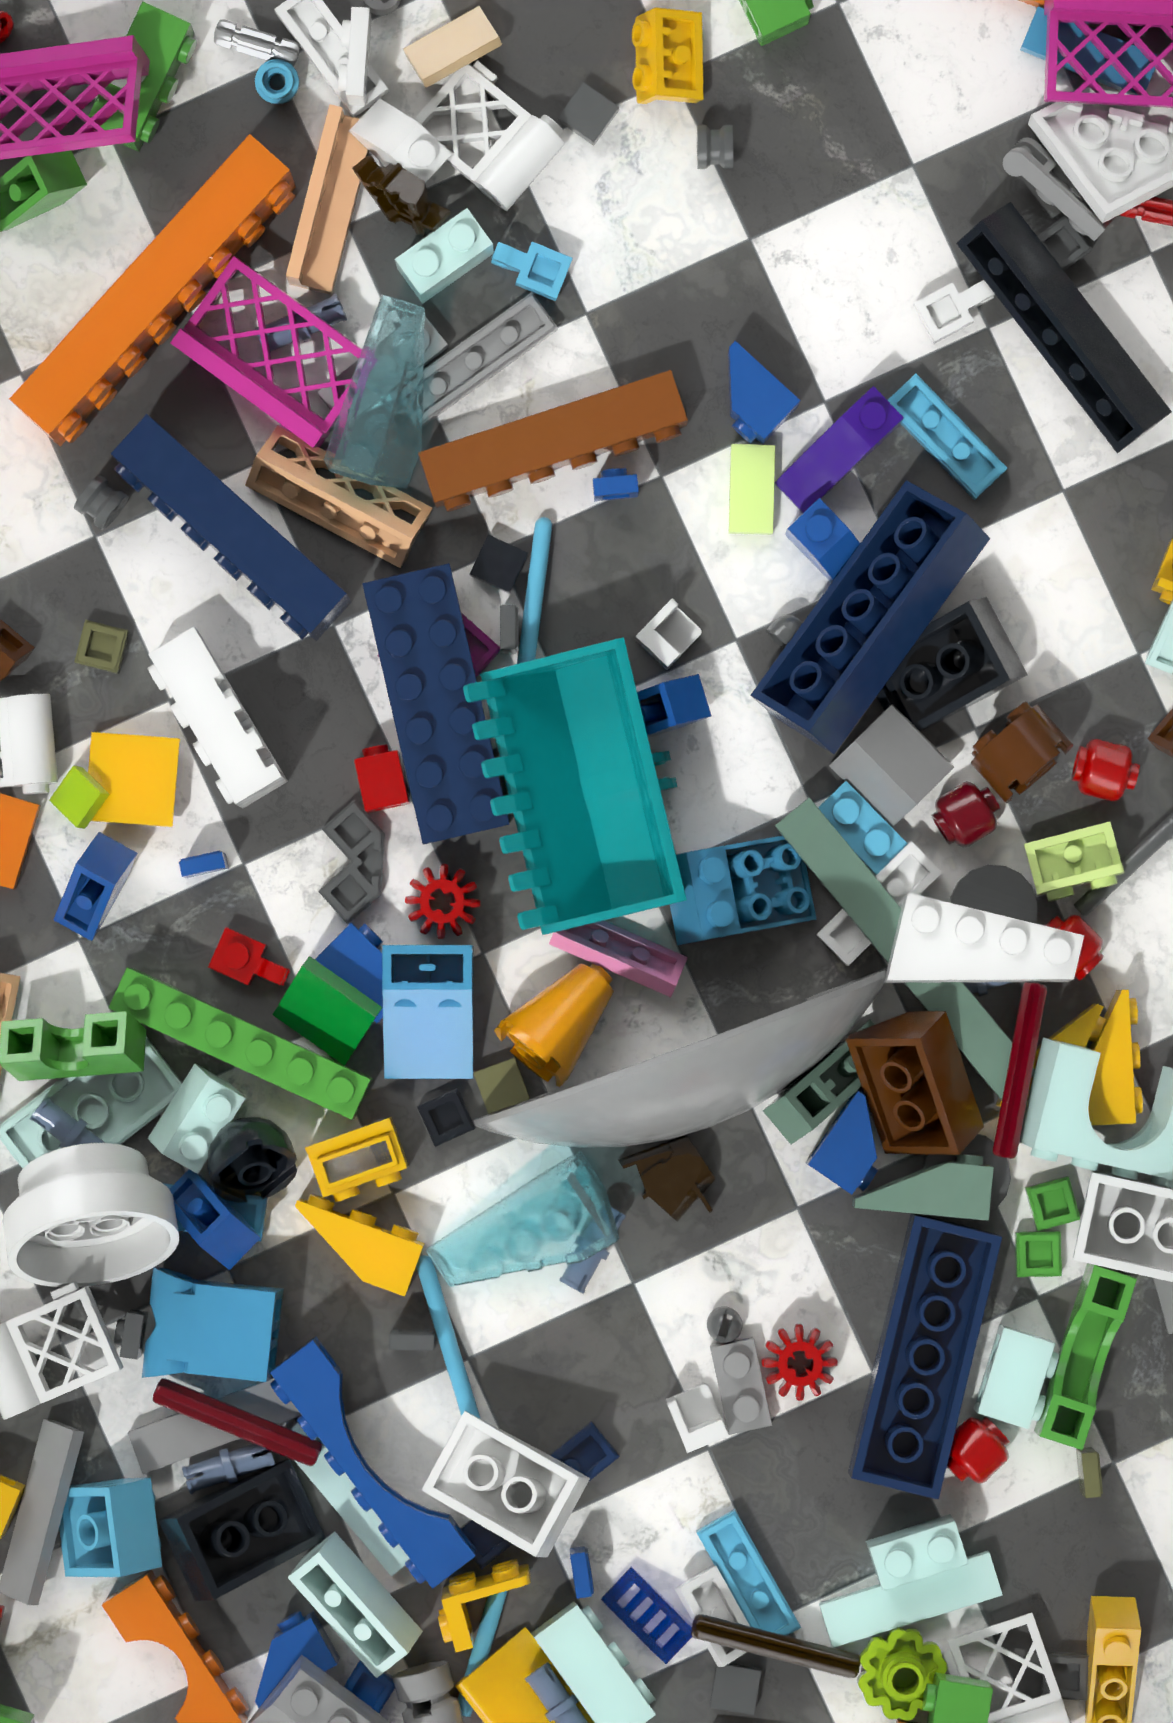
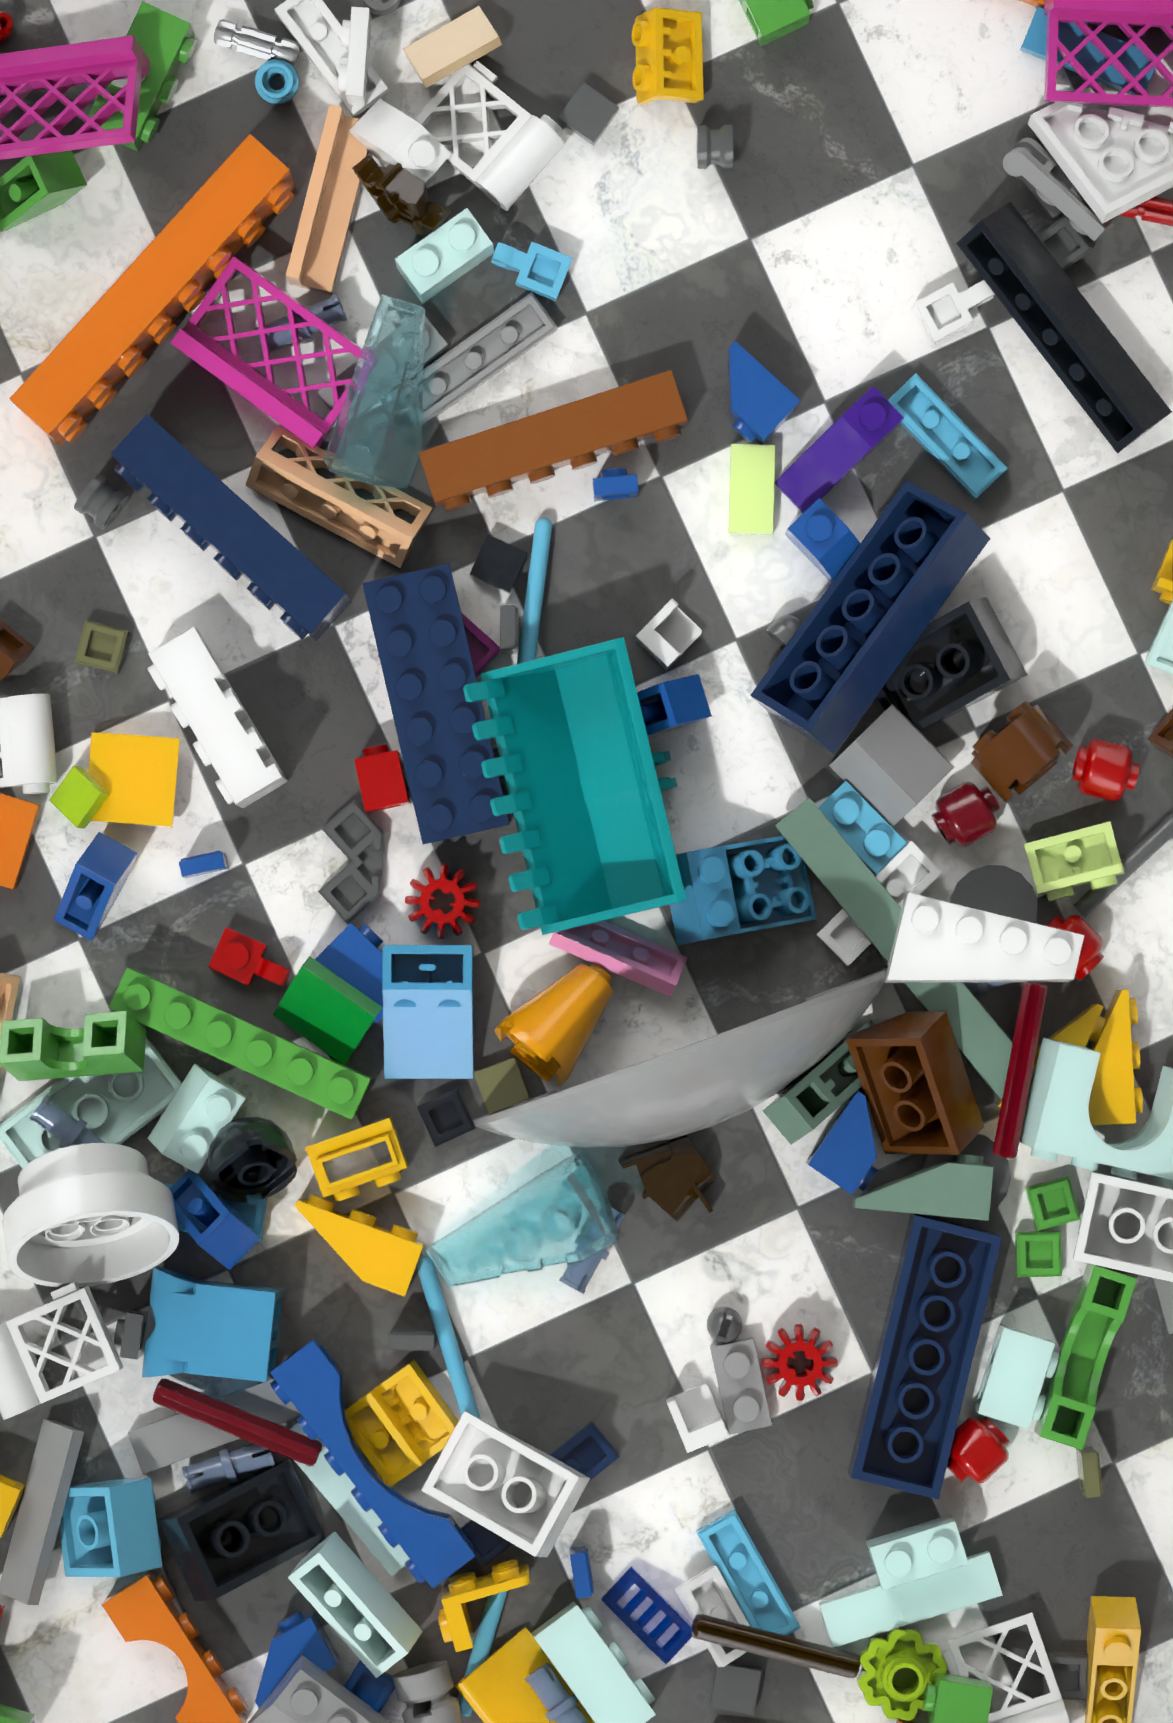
(401, 1423): none -> yellow slope

